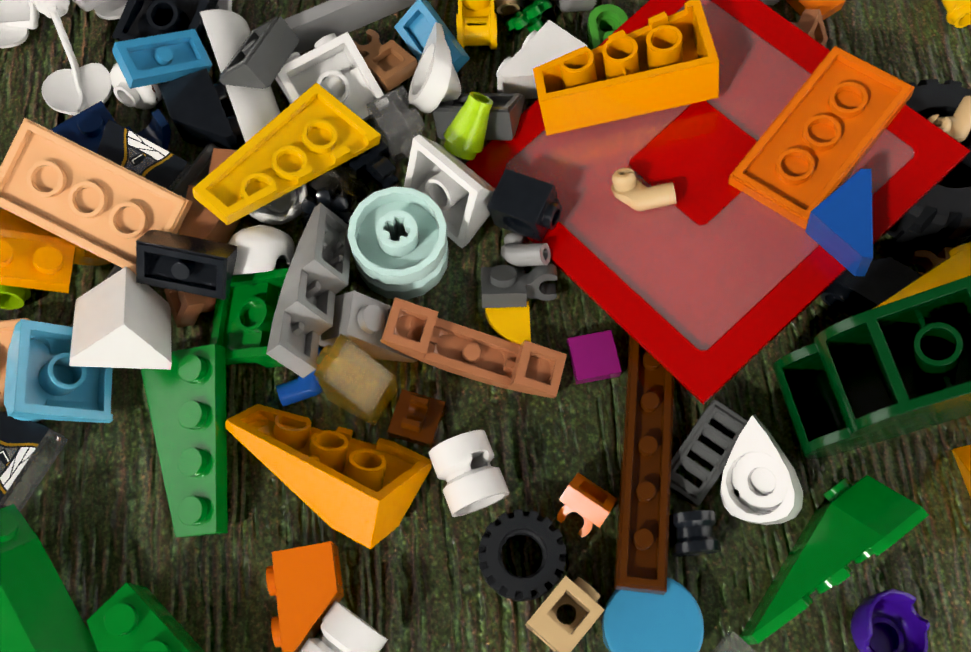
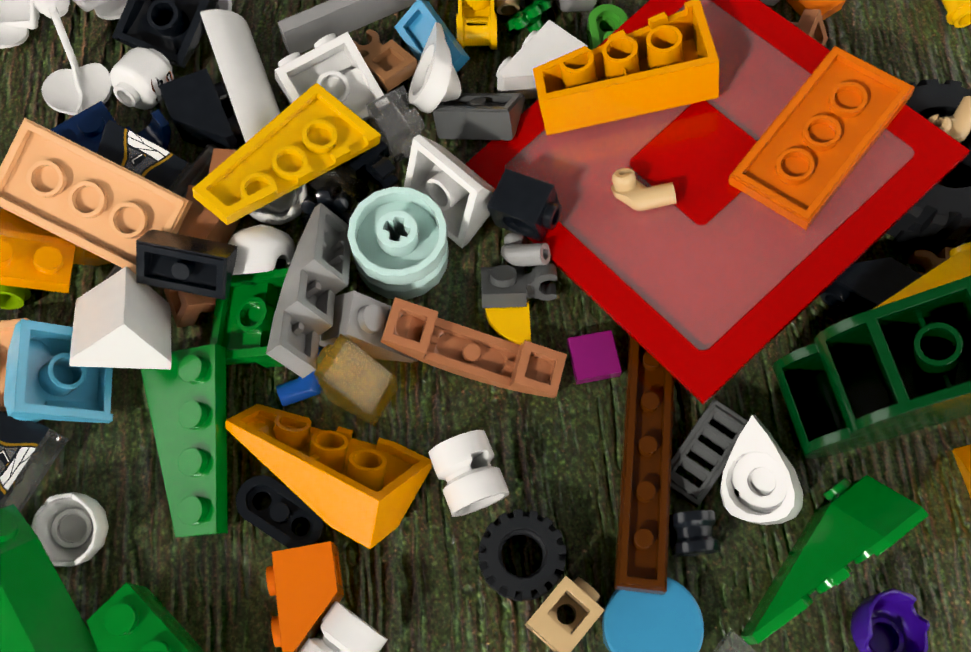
(71, 528): none -> white hair
(160, 57): dark azure plate -> none
(261, 55): dark grey slope -> none
(282, 514): none -> black plate
(416, 418): reddish brown tile -> none
(468, 129): lime cone -> none
(588, 501): tile -> none
(845, 223): blue slope -> none

